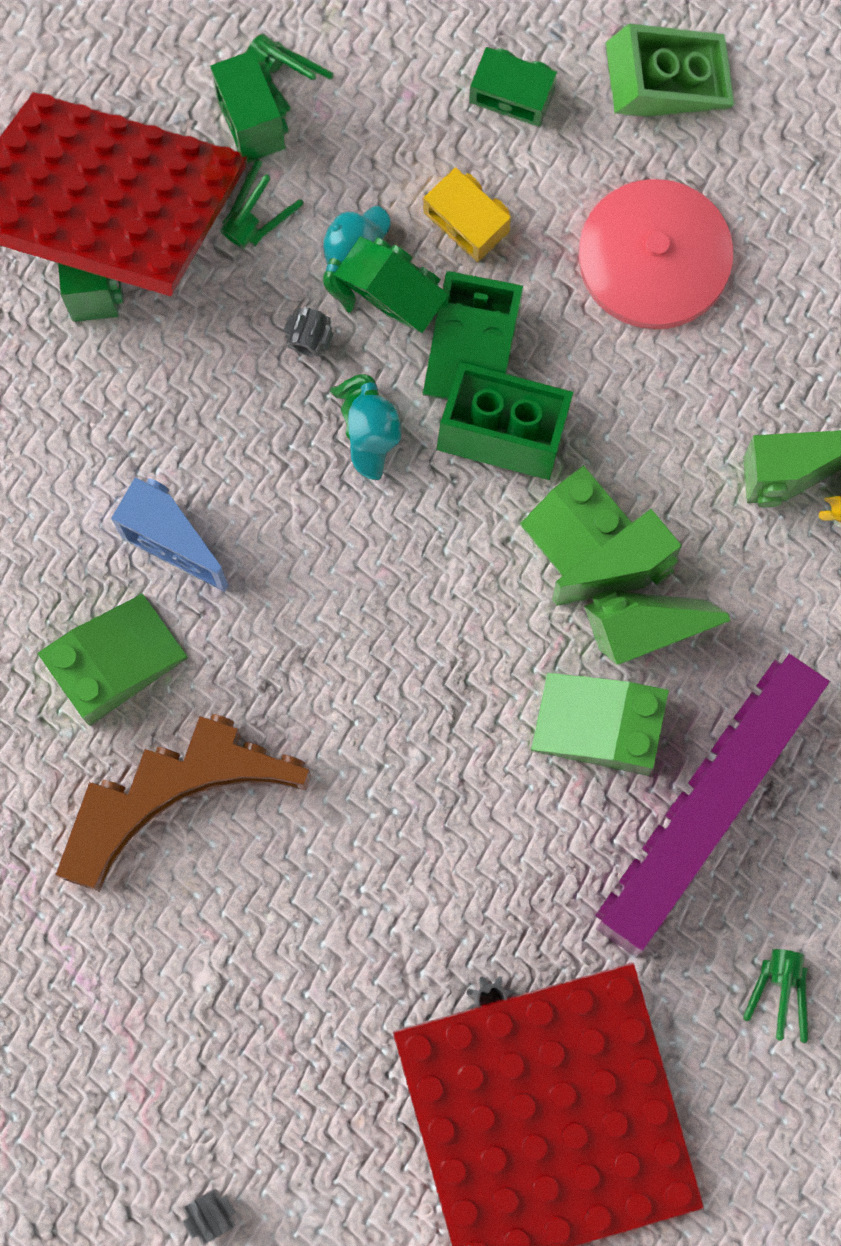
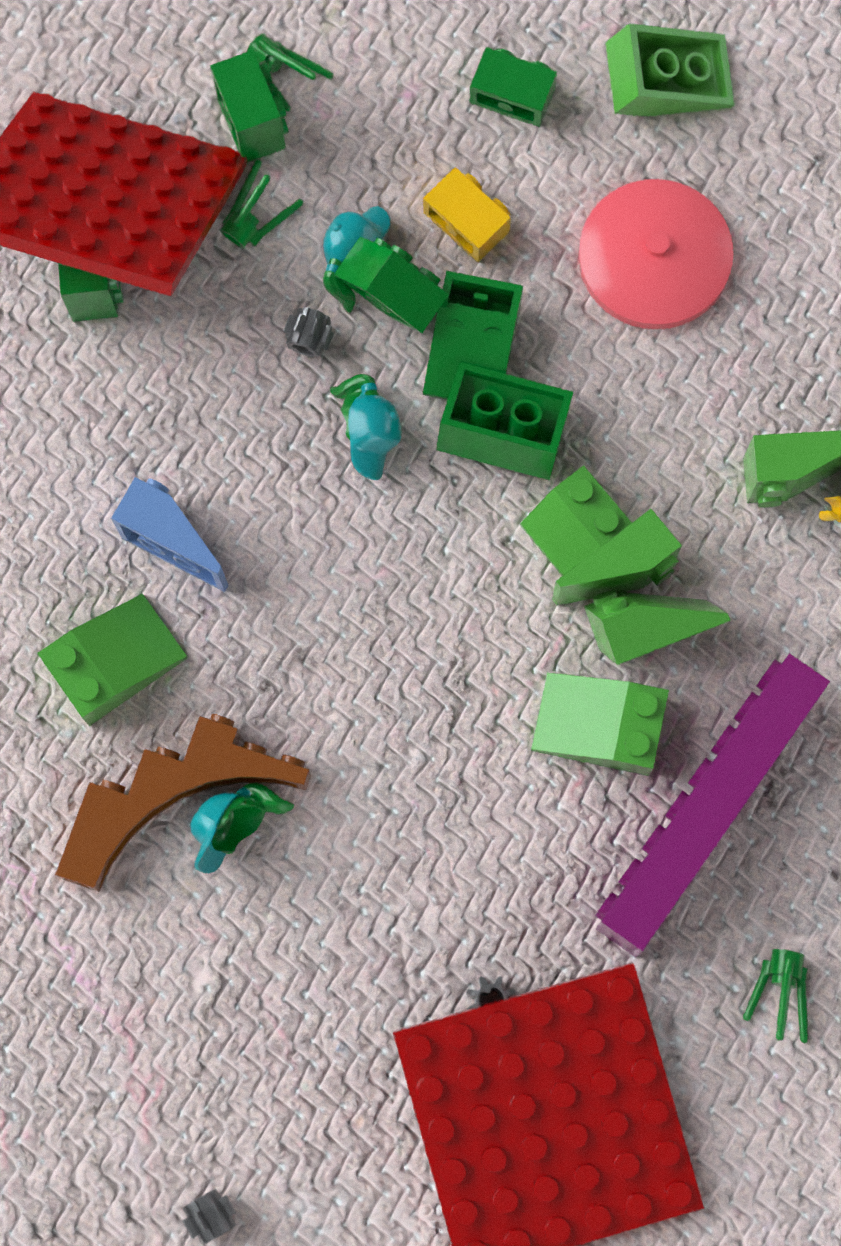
(230, 819): none -> hair

